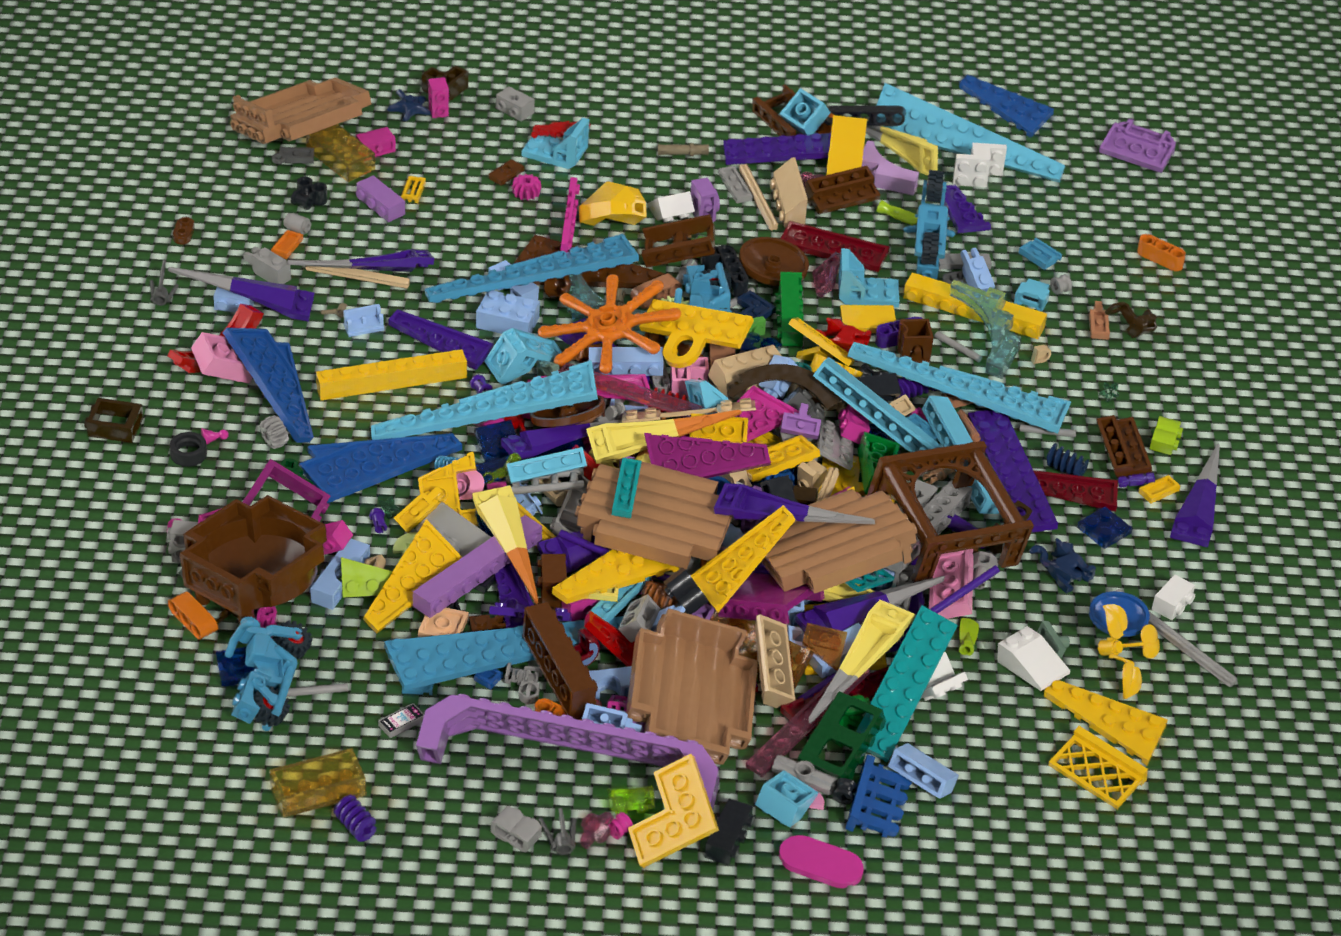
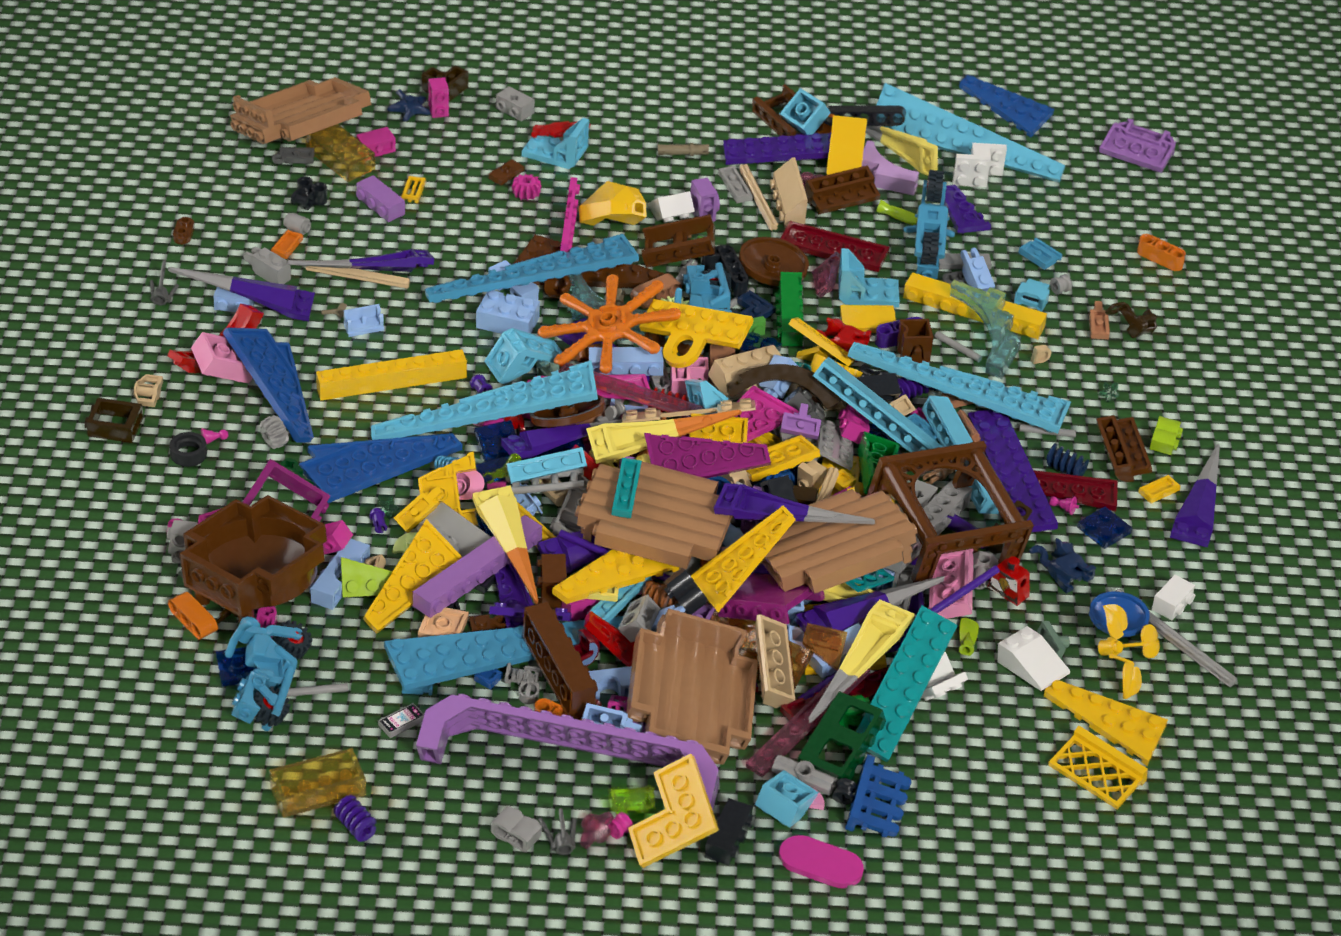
(148, 390): none -> tan piece
(442, 337): dark purple wing -> none
(844, 478): none -> yellow plate
(923, 770): light blue brick -> none
(1011, 581): none -> torso
(1068, 504): none -> dark pink piece
(1134, 480): dark purple axle -> none

